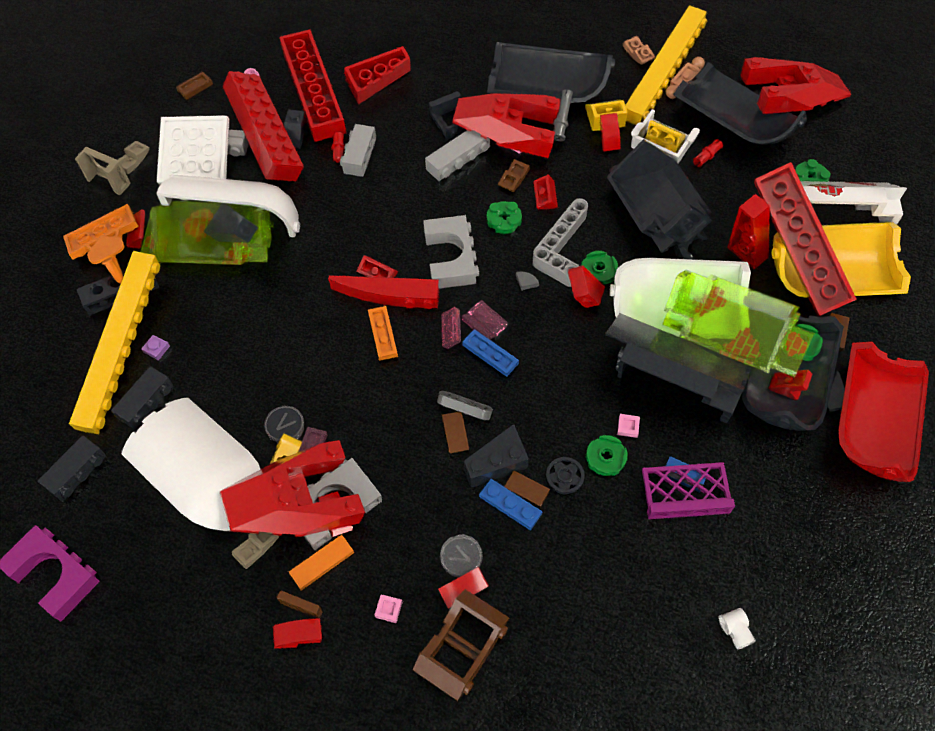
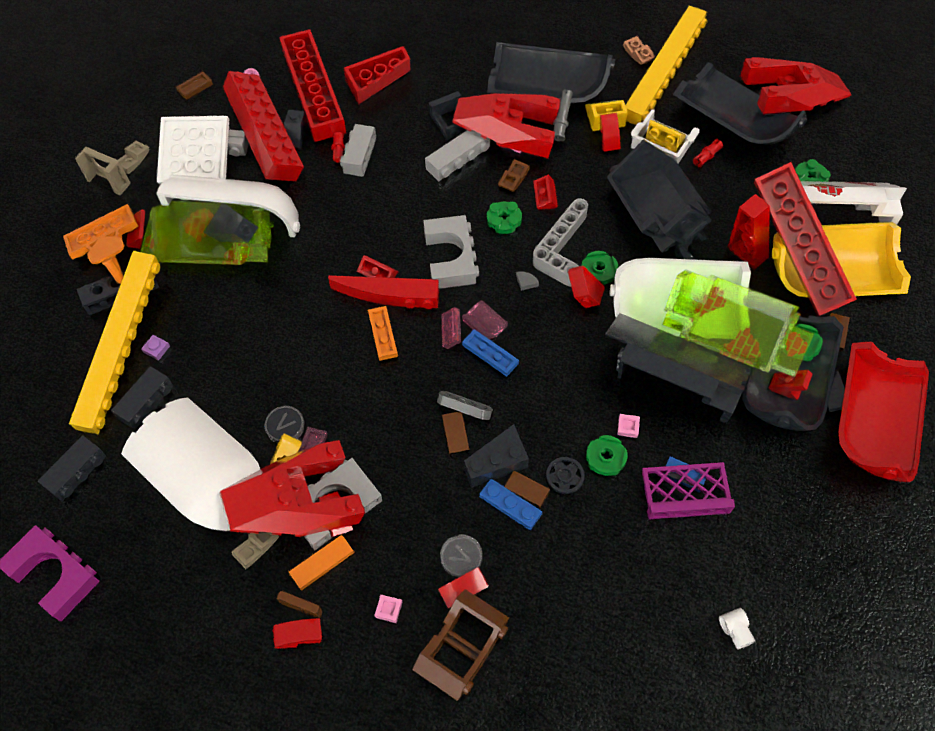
(687, 73): nougat plate -> none

